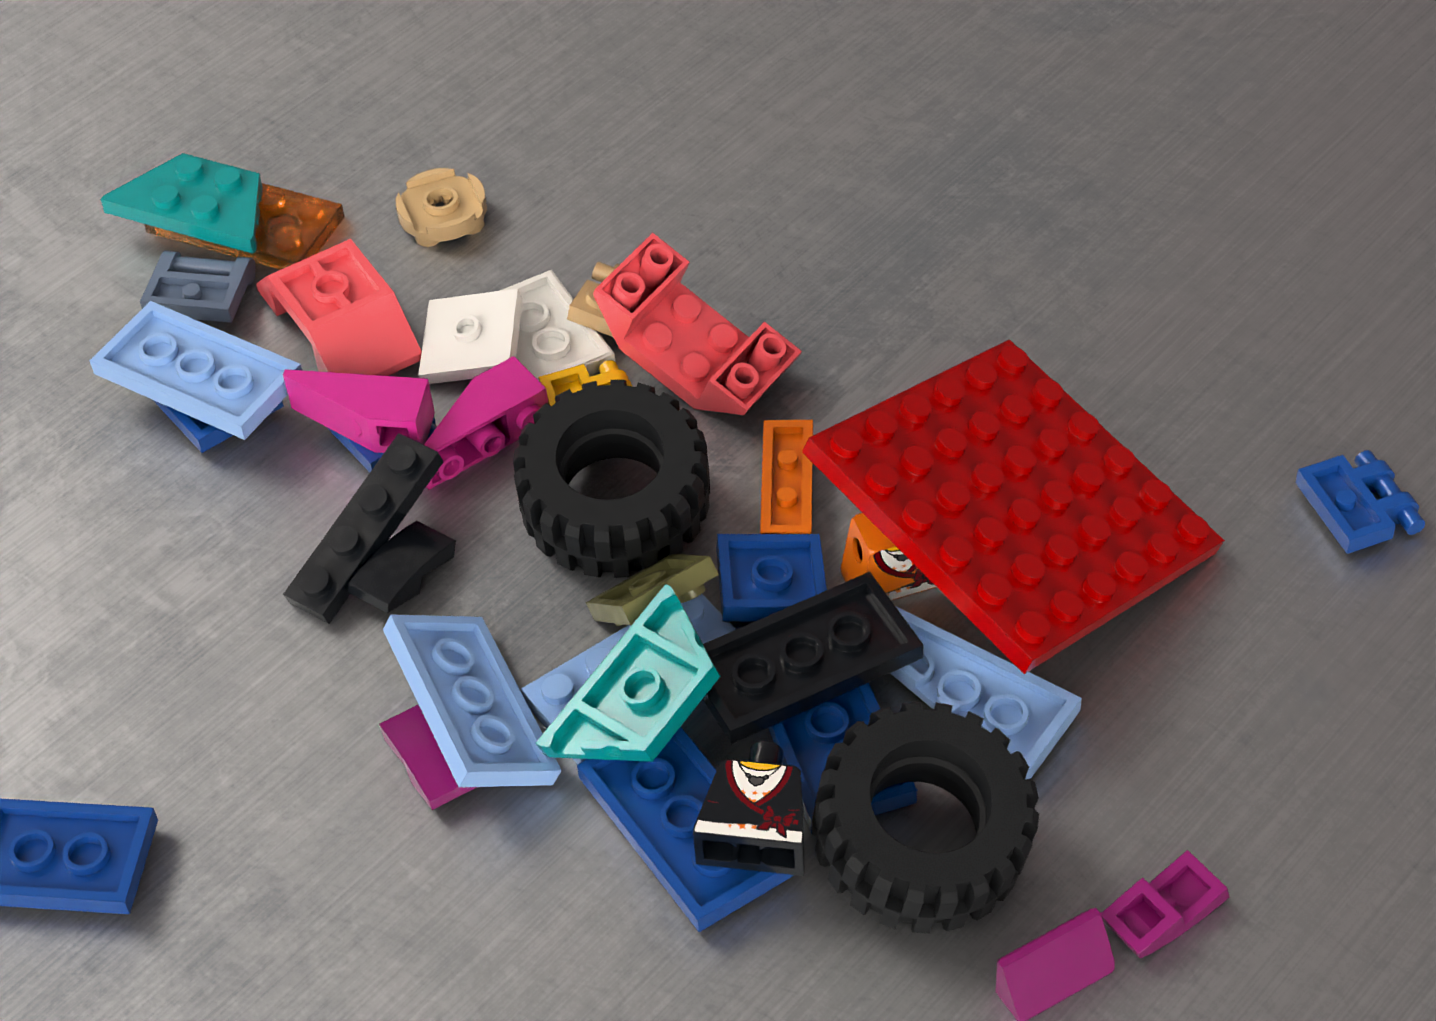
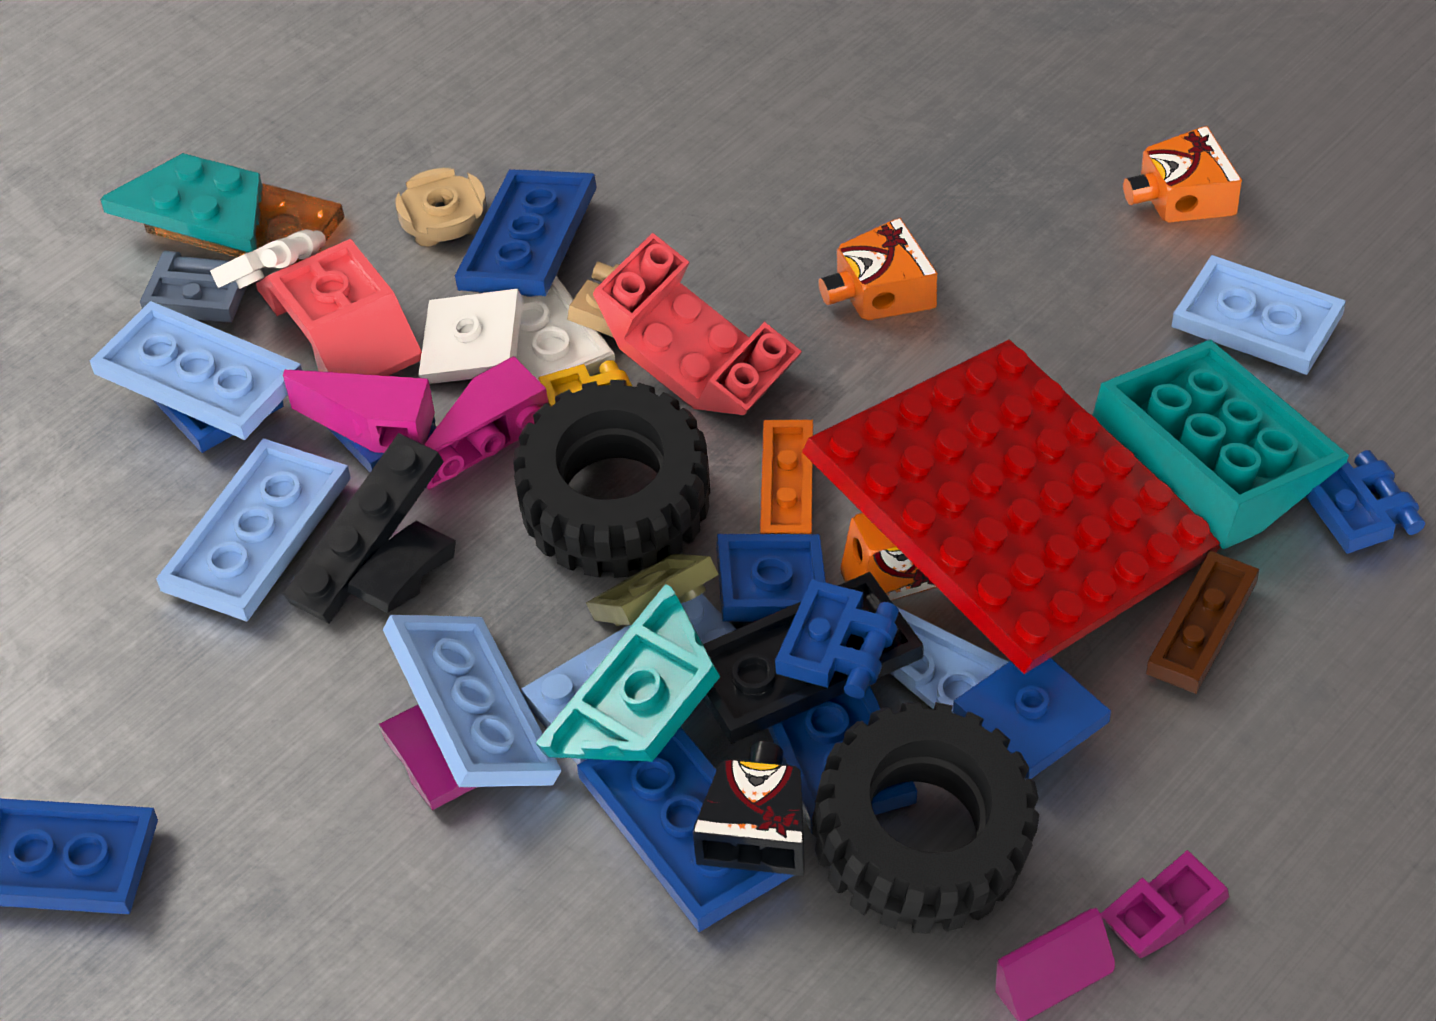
(254, 529): none -> light blue plate
(269, 258): none -> white plate
(526, 232): none -> blue plate
(820, 633): none -> blue plate
(882, 274): none -> orange torso
(1038, 711): none -> blue plate
(1186, 178): none -> orange torso
(1202, 622): none -> reddish brown plate
(1218, 439): none -> teal slope
(1259, 314): none -> light blue plate

